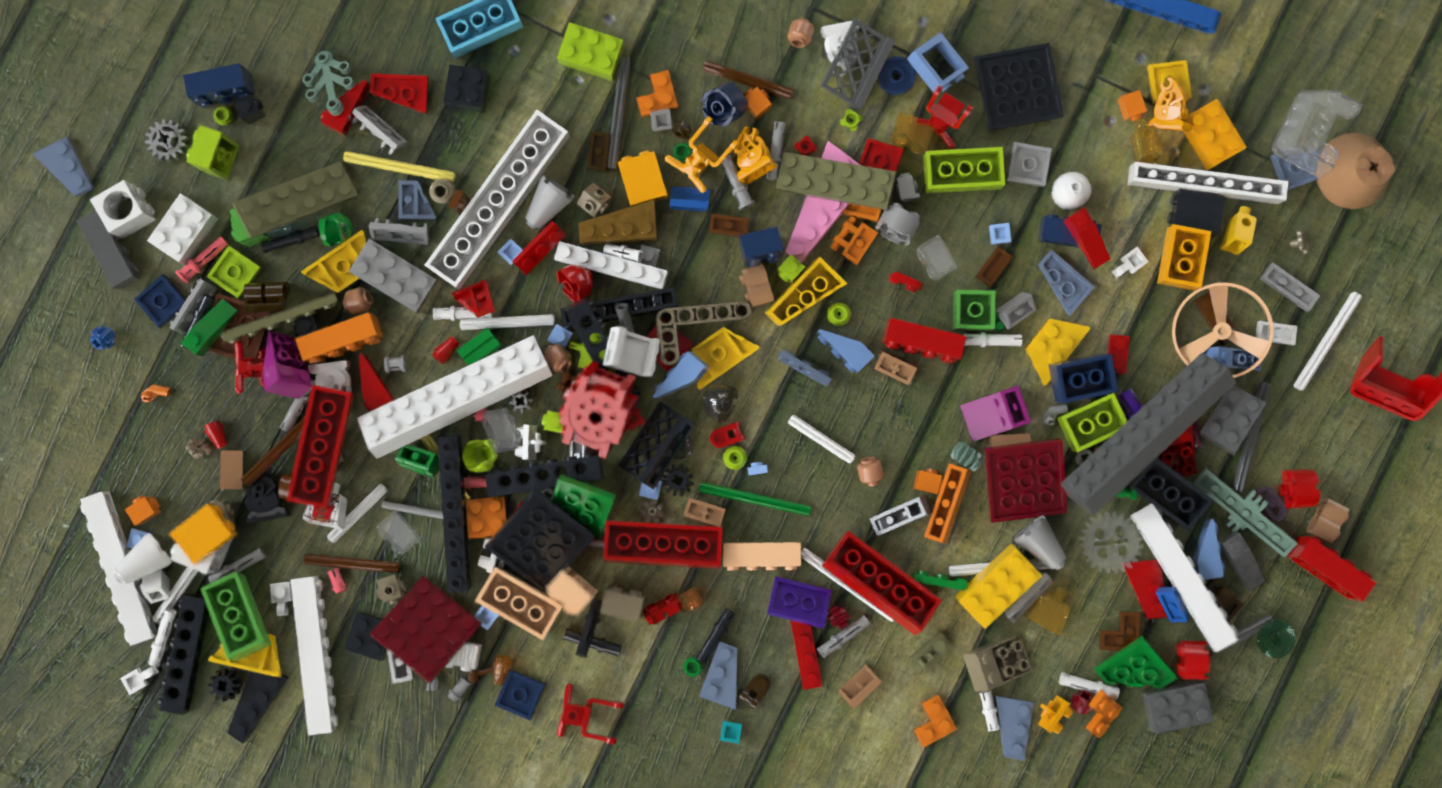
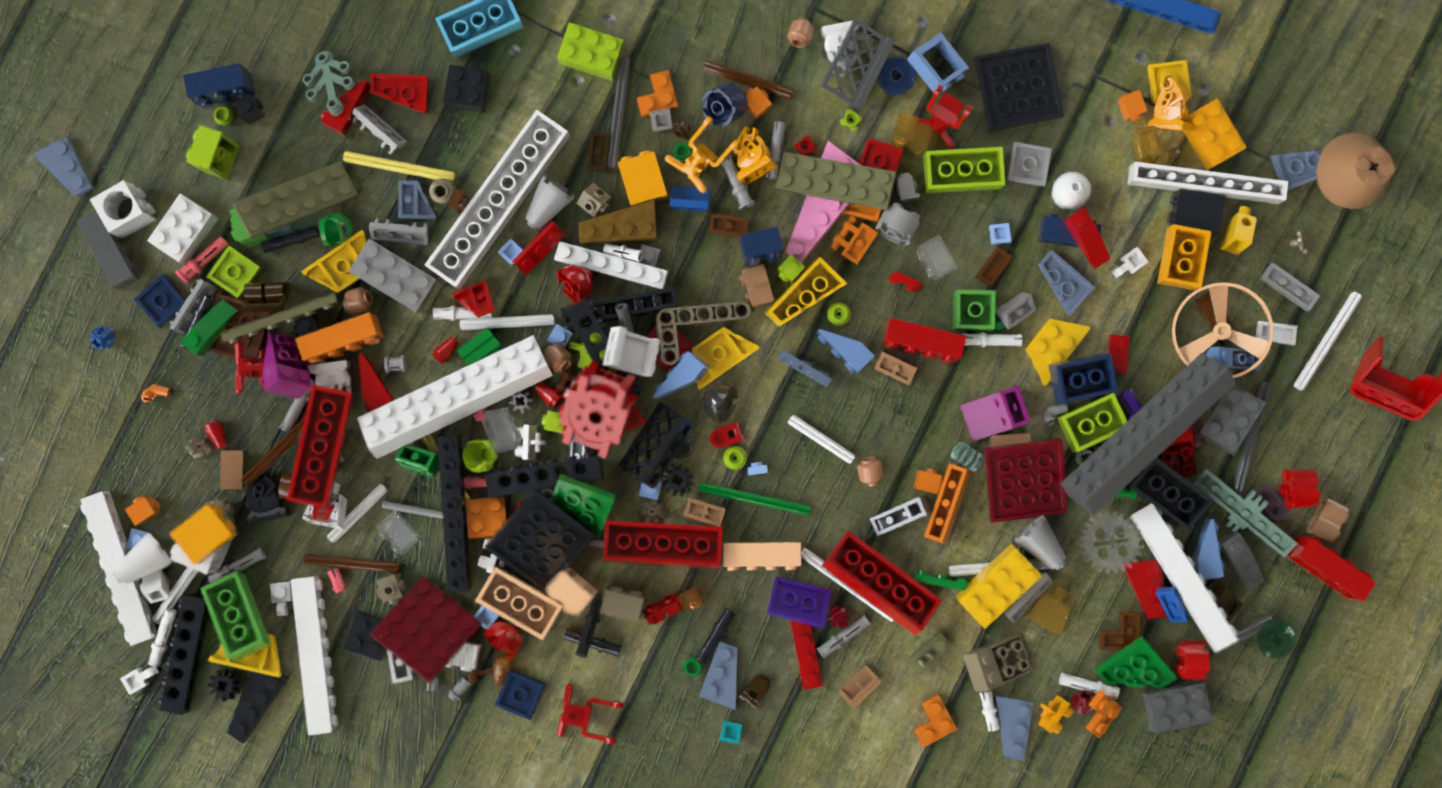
(175, 140): light grey gear -> none
(504, 637): none -> red cylinder
(549, 395): none -> red cone
(1307, 127): clear windscreen -> none

